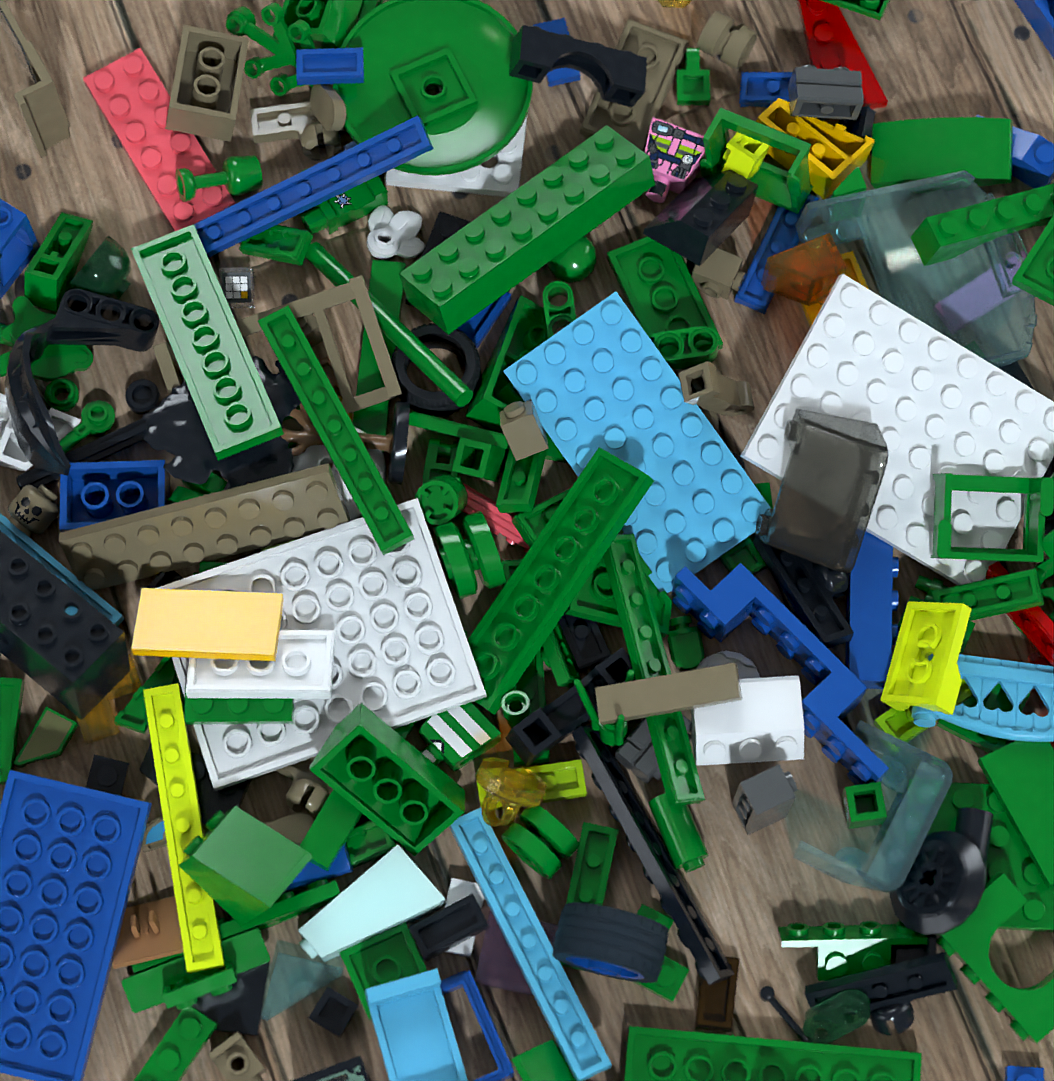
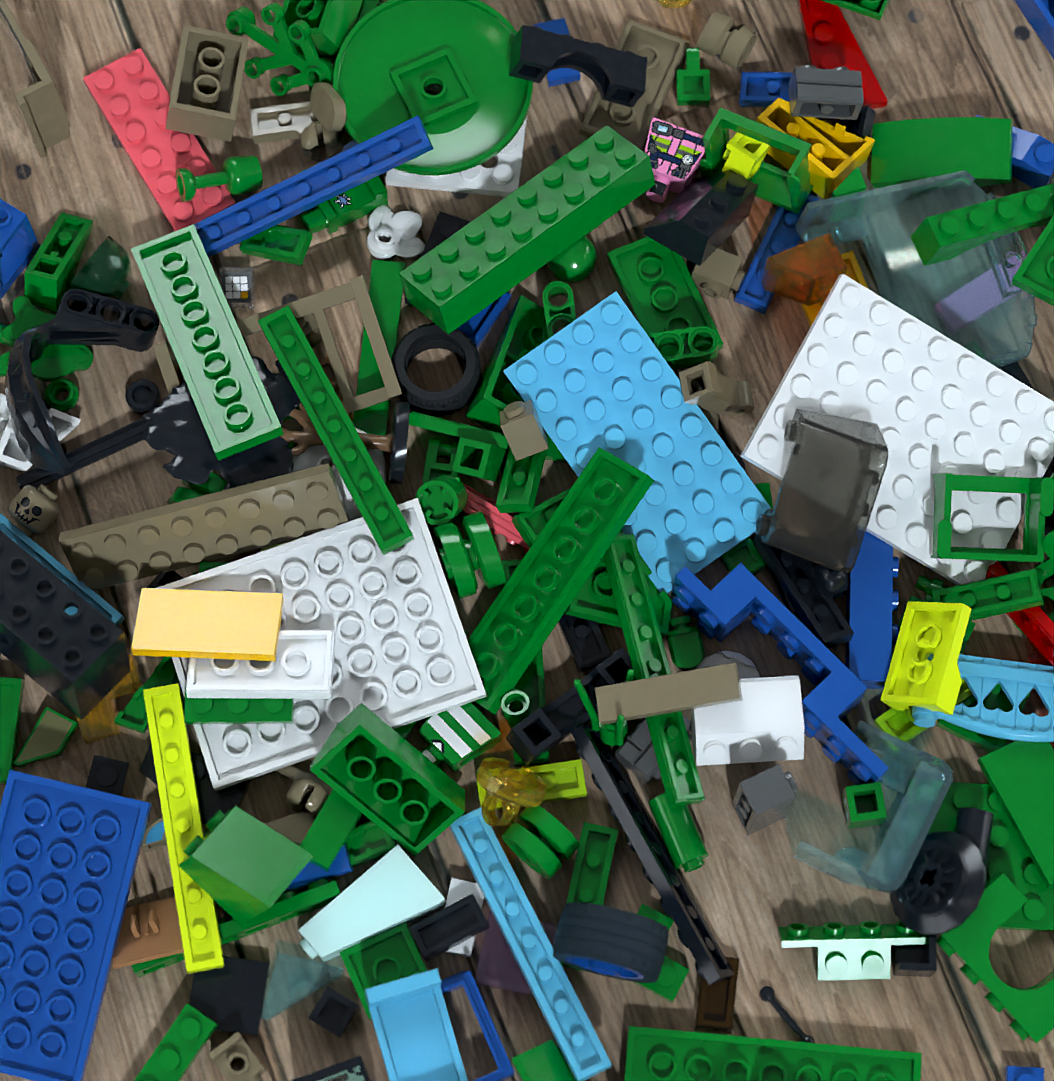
(96, 419): green plate -> none
(110, 491): blue brick -> none
(176, 987): green bracket -> none
(329, 66): blue tile -> none
(395, 330): green piece -> none
(559, 659): green plate -> none
(834, 1018): clear green plate -> none
(891, 989): black plate -> none

